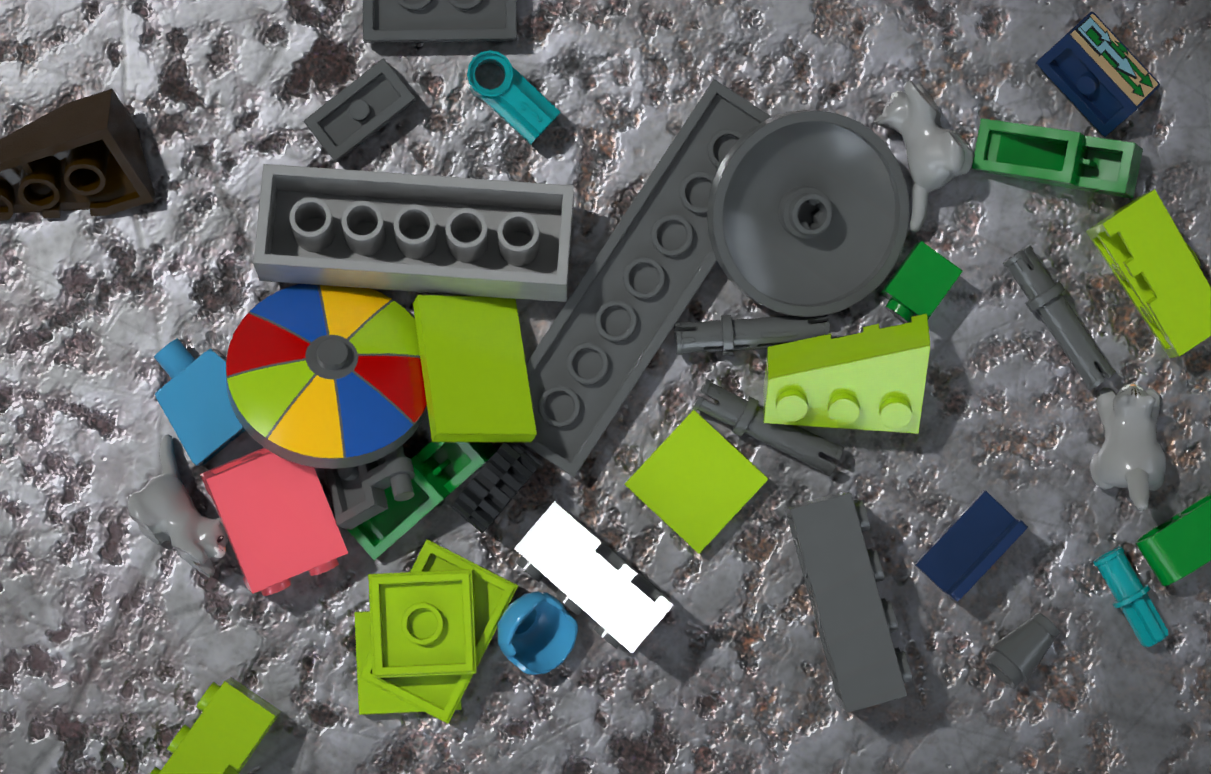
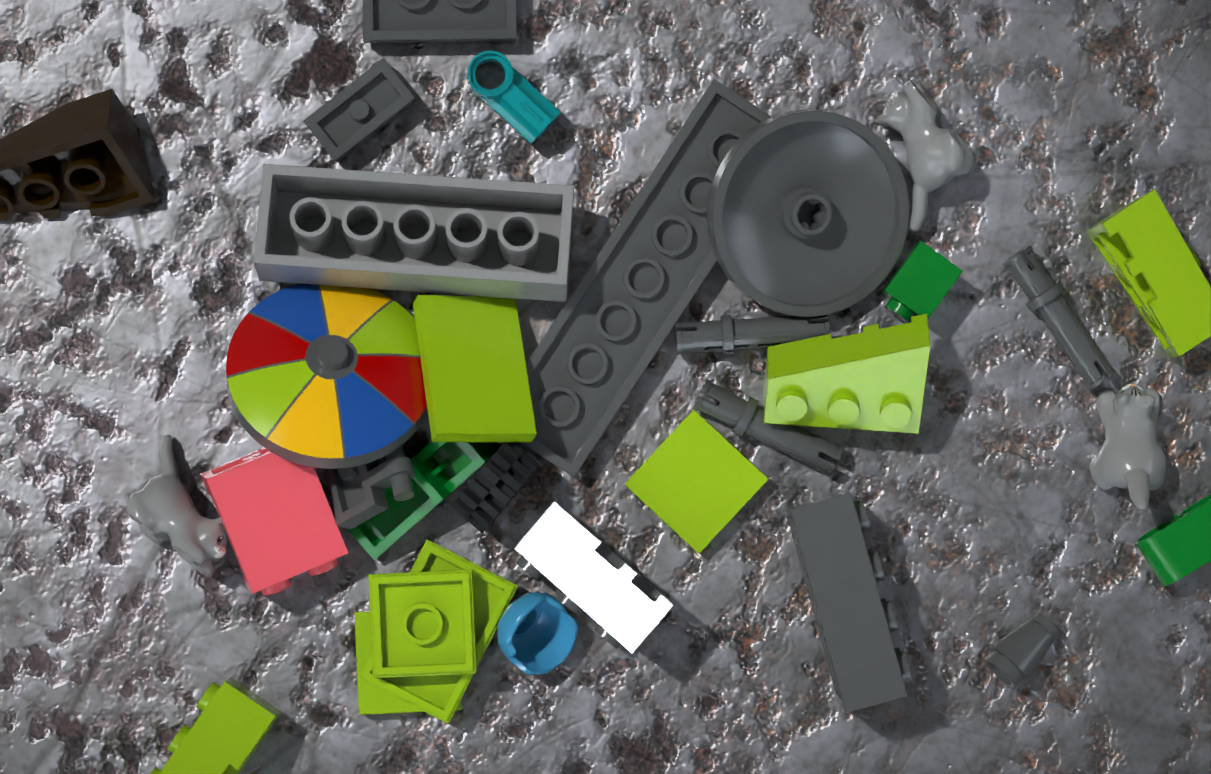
(197, 401): dark azure torso -> none
(970, 546): dark blue panel -> none
(1058, 157): green slope -> none
(1098, 74): dark blue panel -> none
(1131, 597): teal axle -> none

